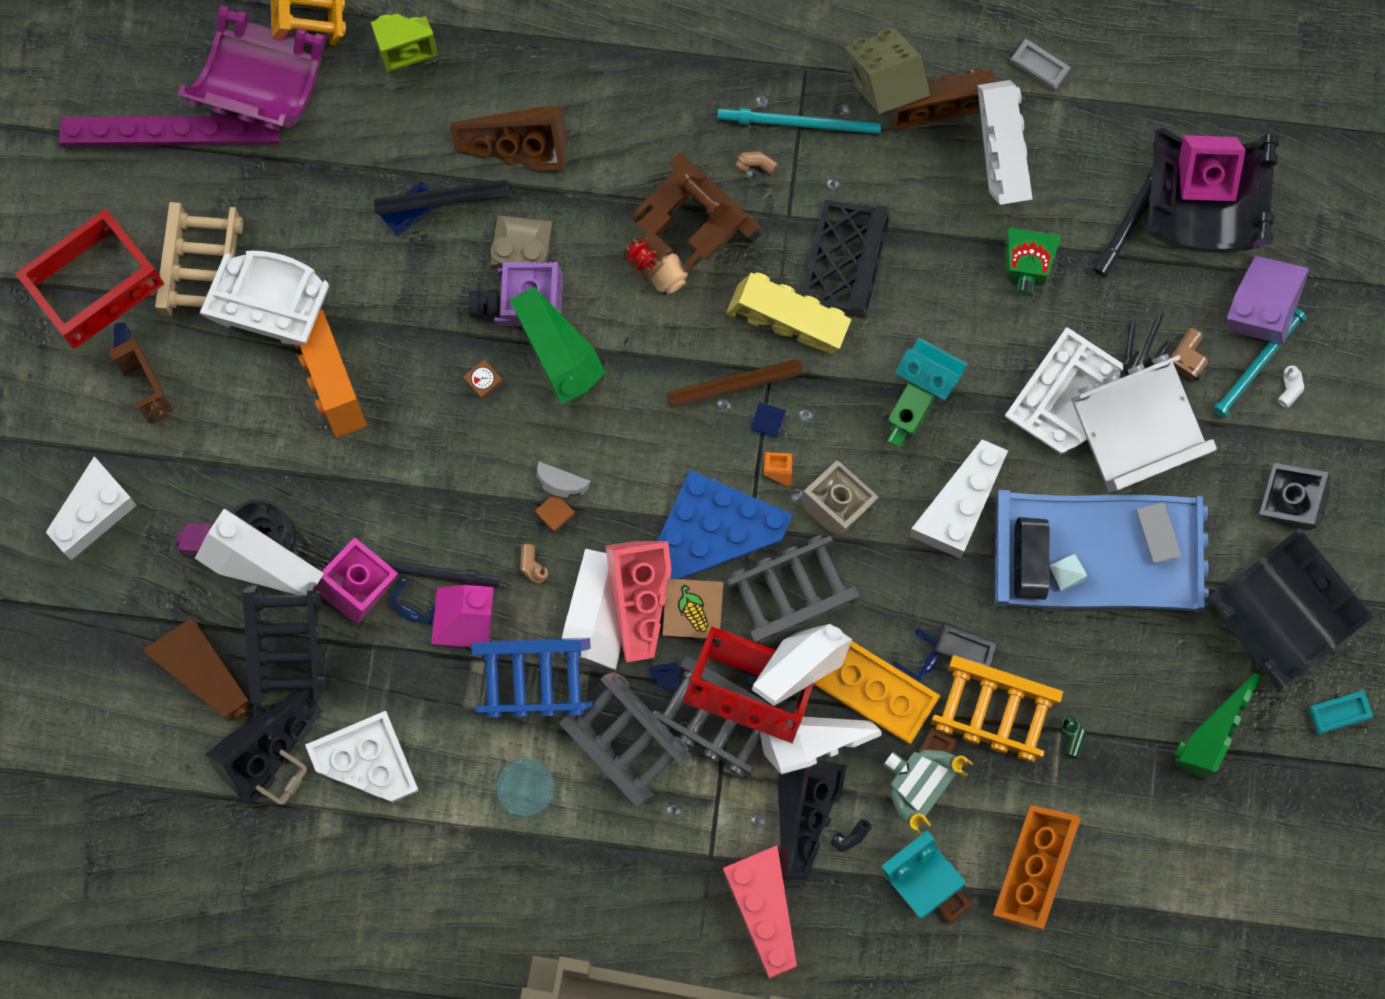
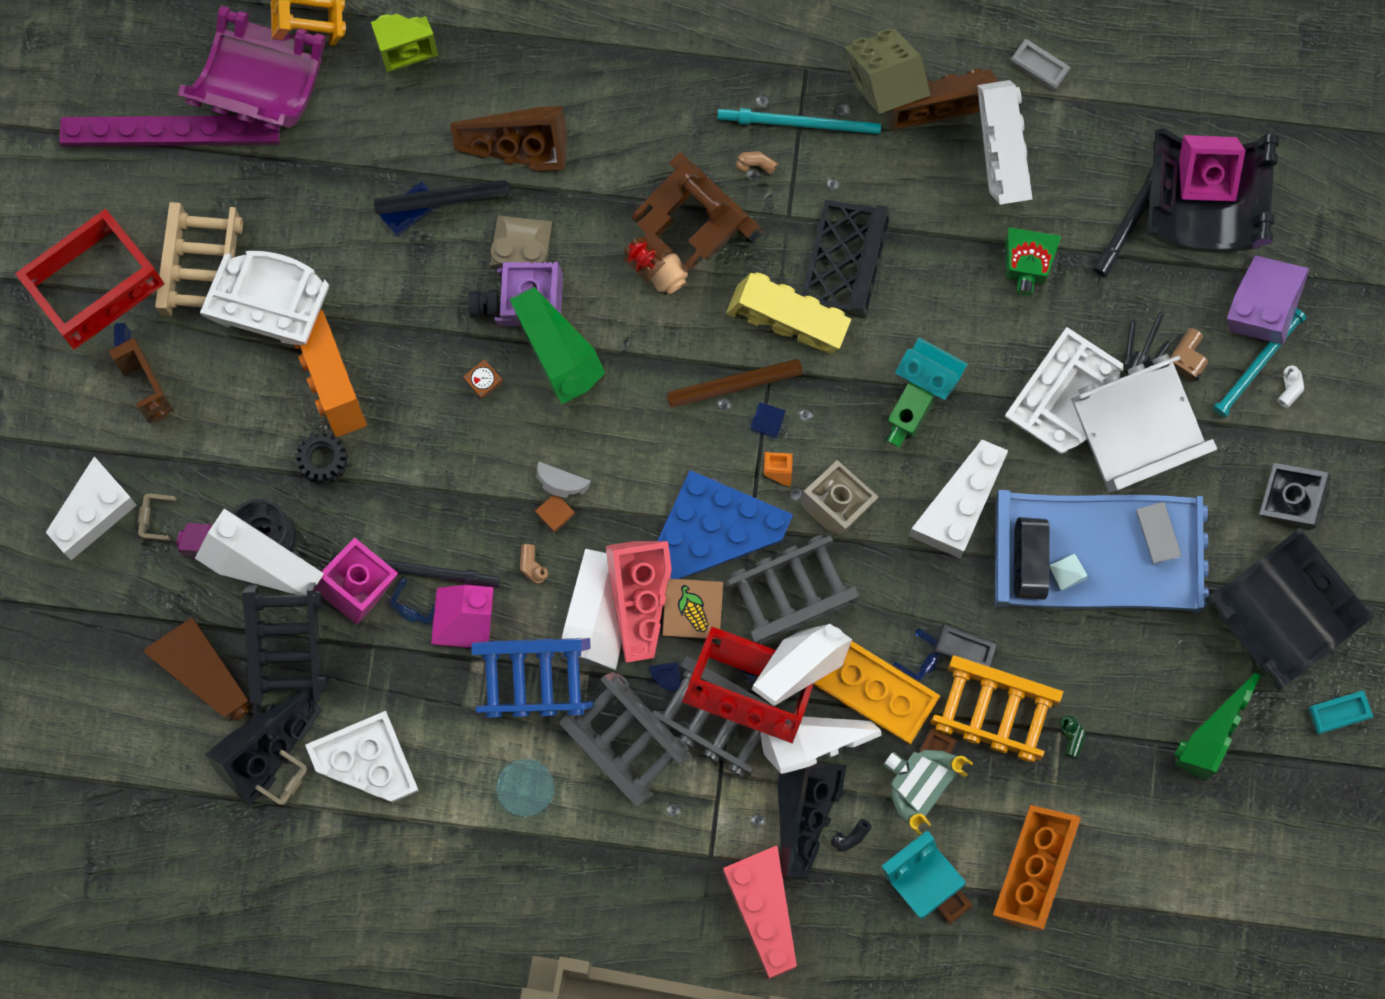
(144, 514): none -> dark tan piece
(326, 473): none -> black tyre

